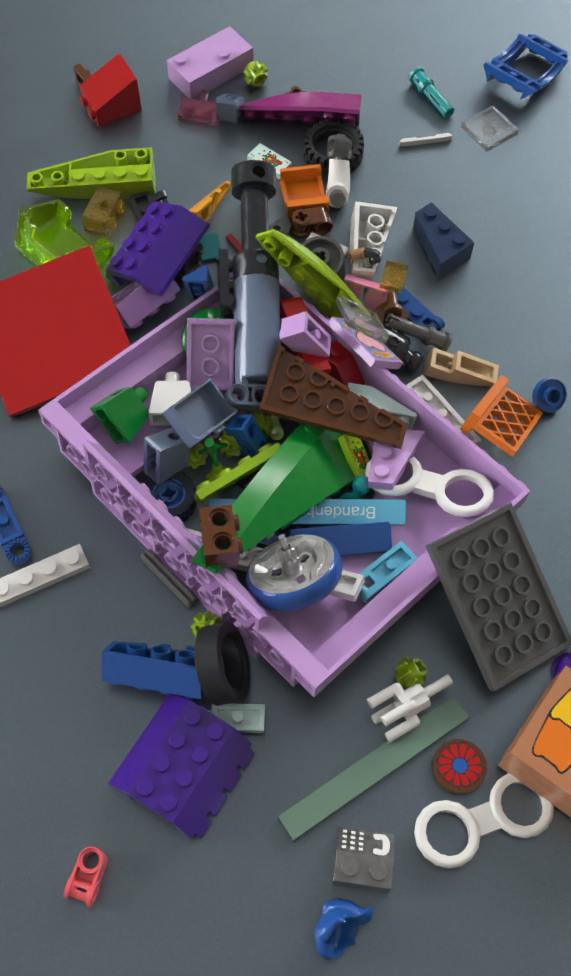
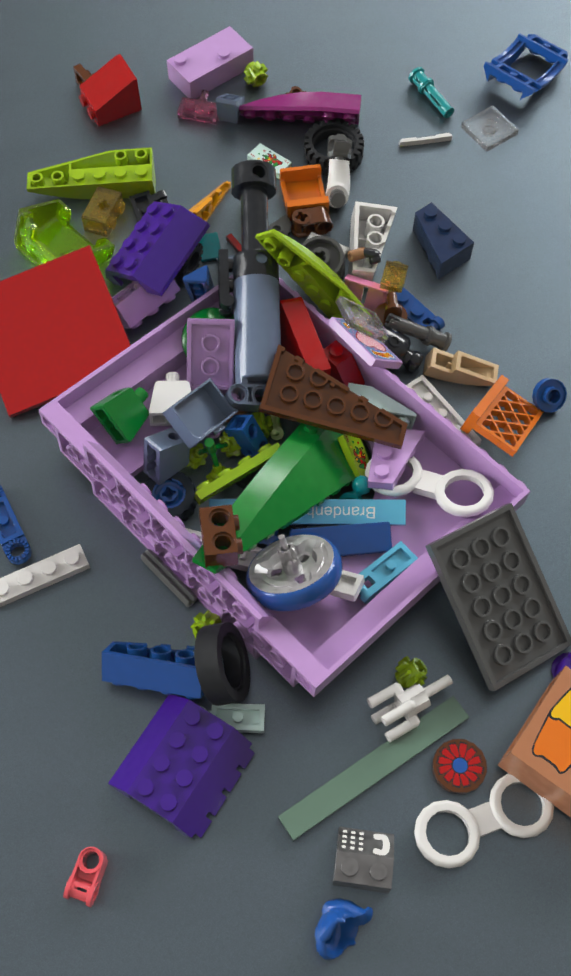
(305, 335): lavender slope -> none

